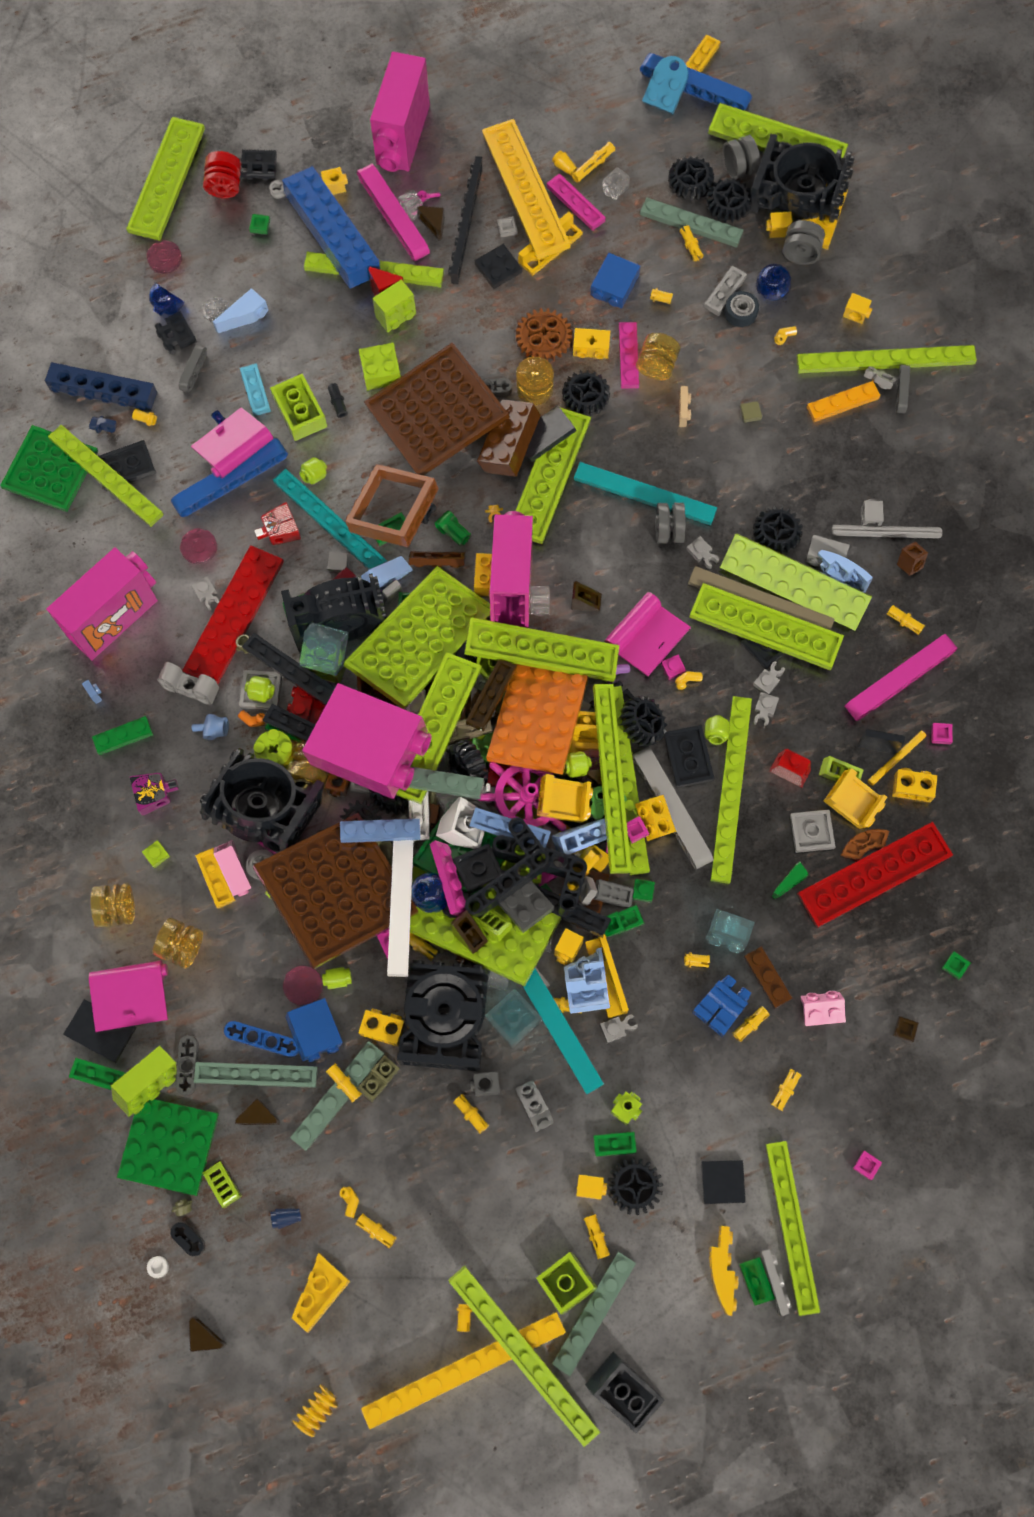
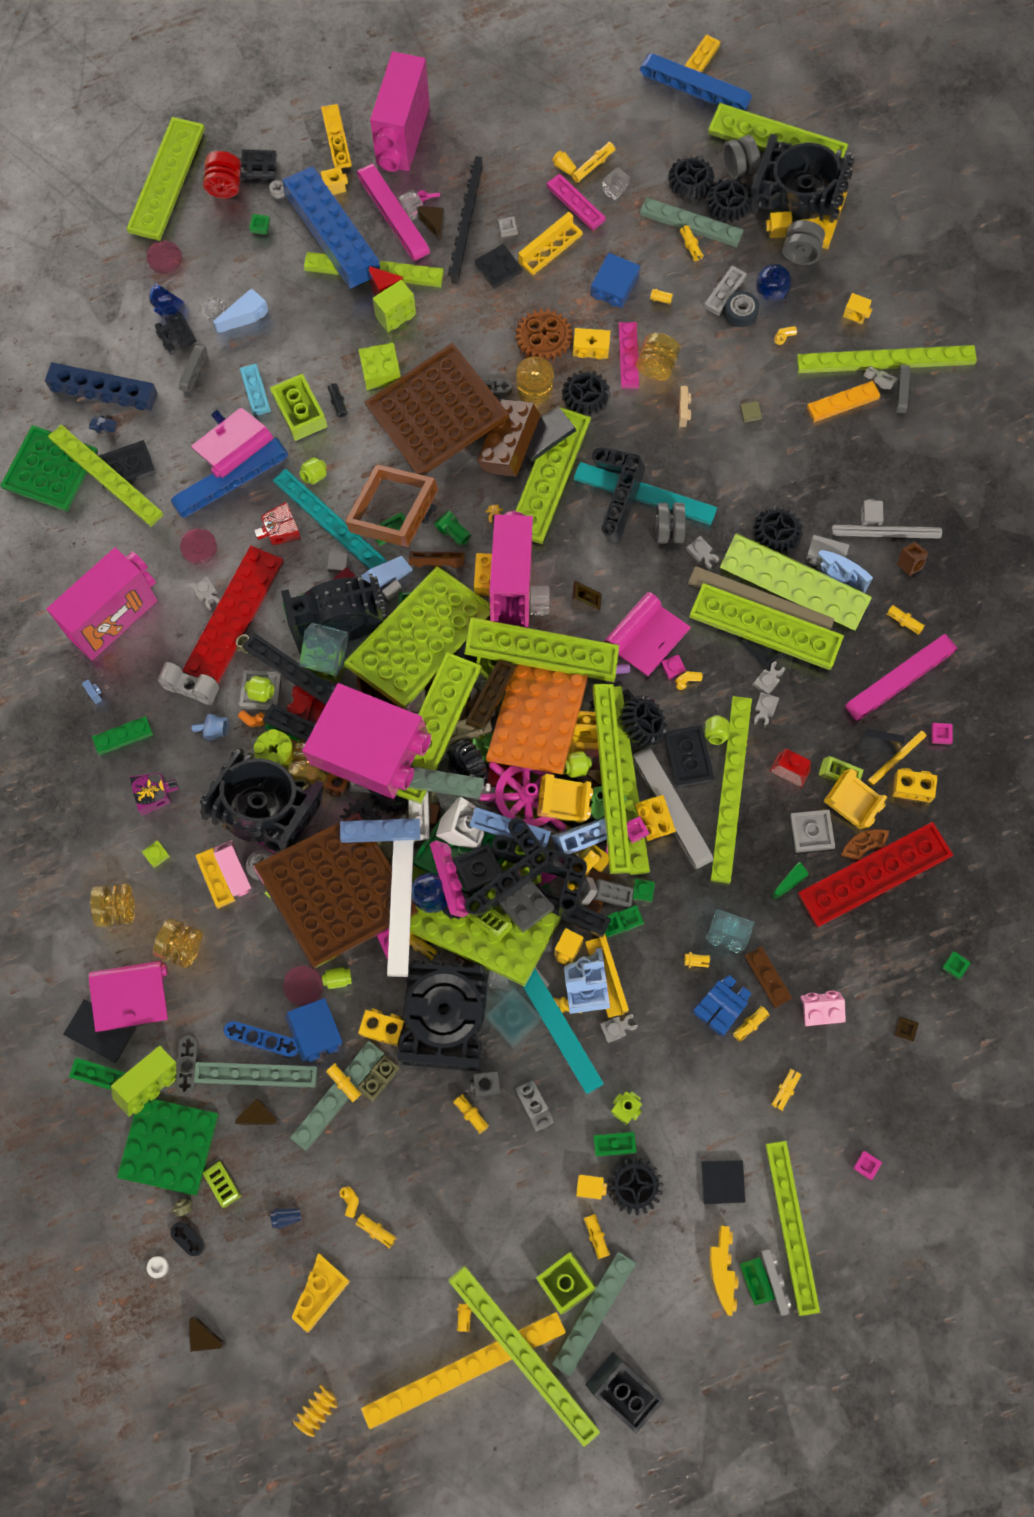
(148, 418): yellow pin -> none
(336, 136): none -> yellow slope
(468, 932): dark brown slope -> none
(526, 189): yellow plate -> none
(627, 473): none -> black beam
(666, 85): dark azure plate -> none

